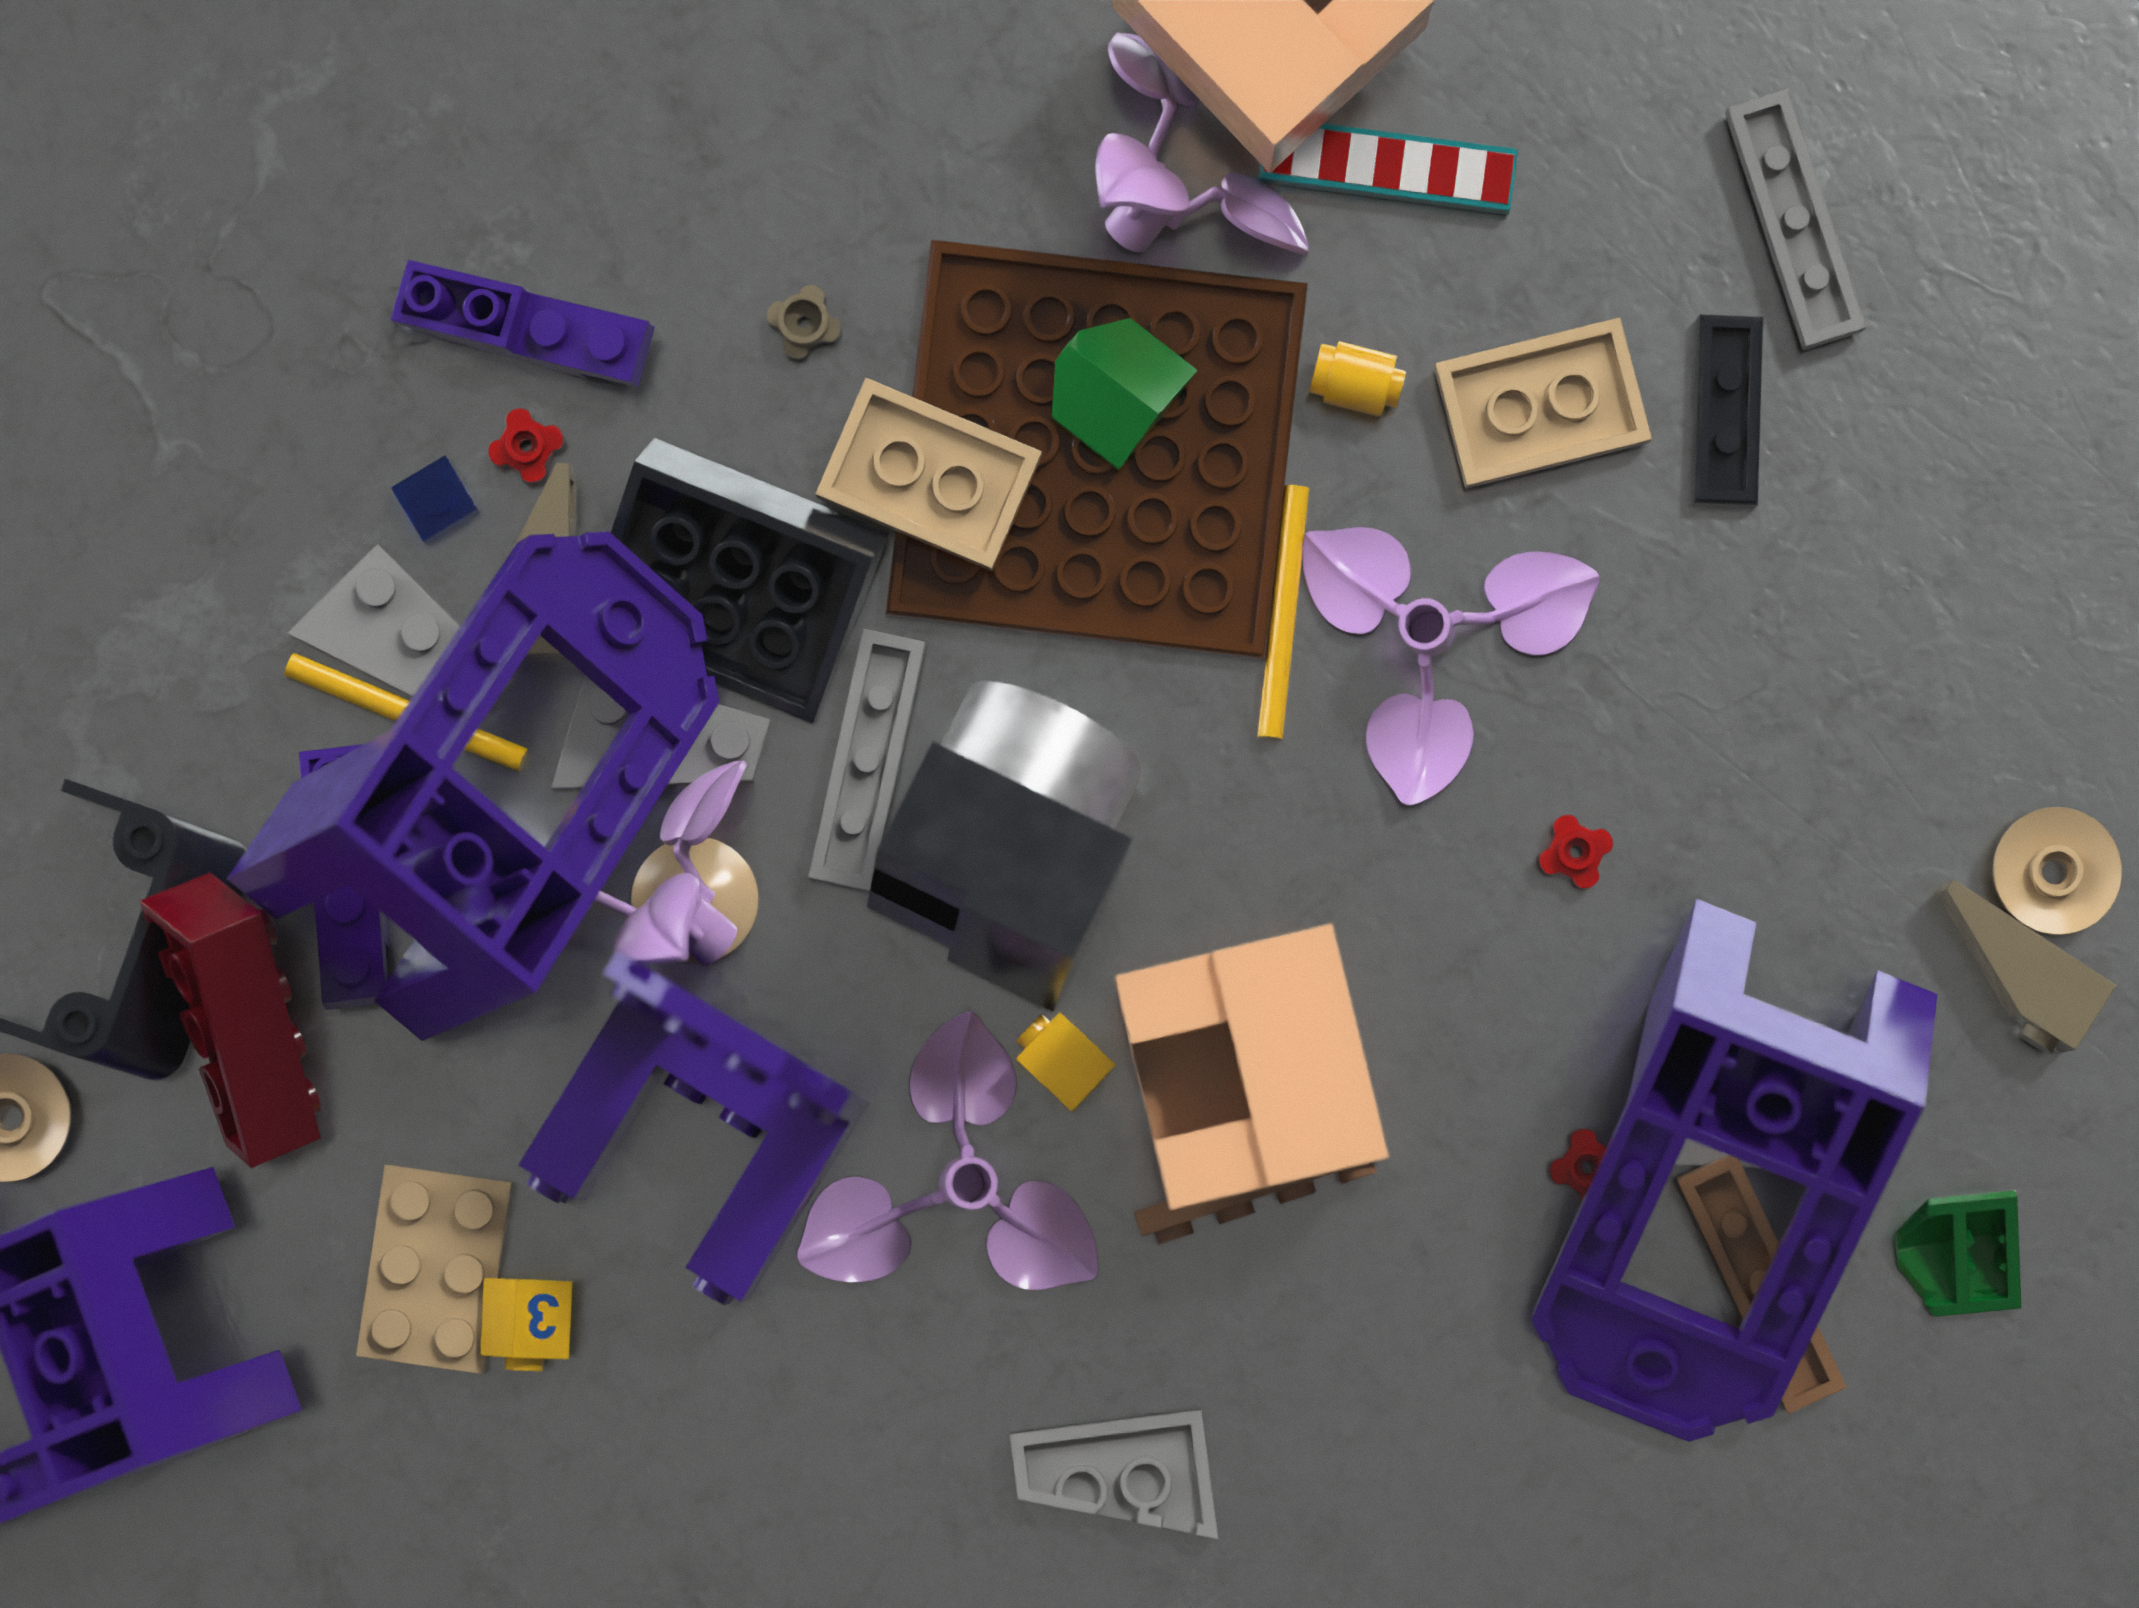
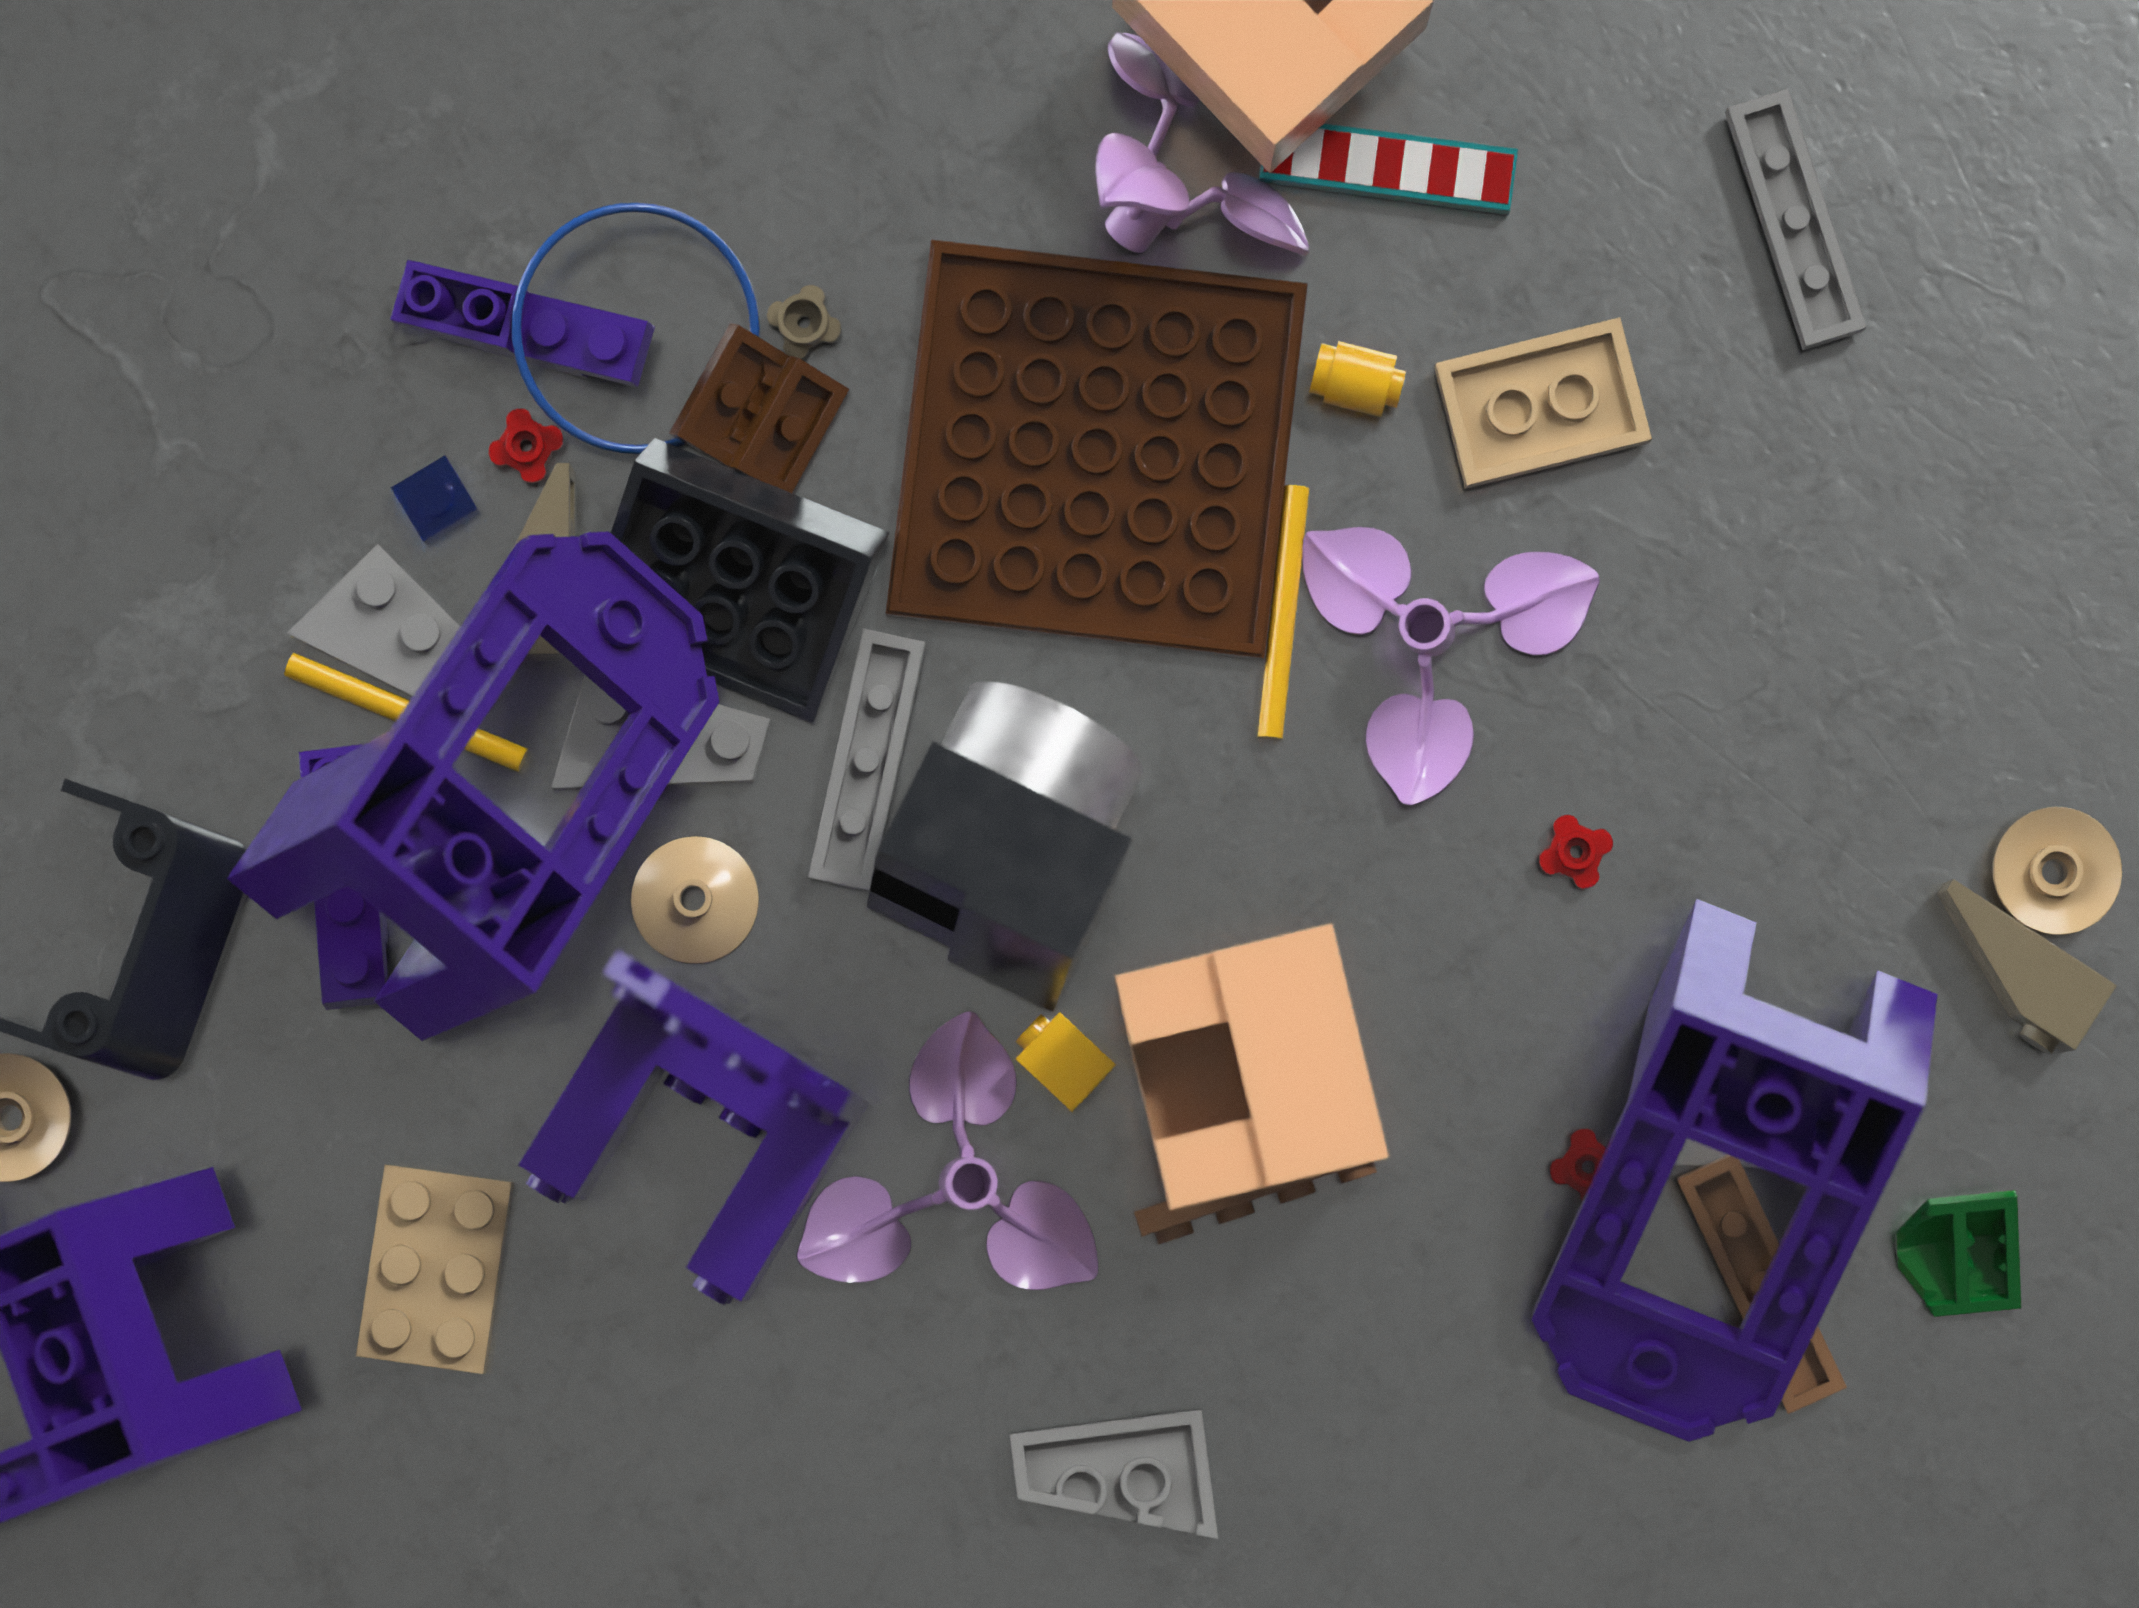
(237, 1017): dark red wedge -> none
(526, 1321): yellow brick -> none
(547, 246): none -> blue piece
(680, 912): lavender plant -> none
(759, 409): none -> reddish brown slope
(928, 474): tan plate -> none
(1116, 387): green slope -> none
(1727, 411): black tile -> none

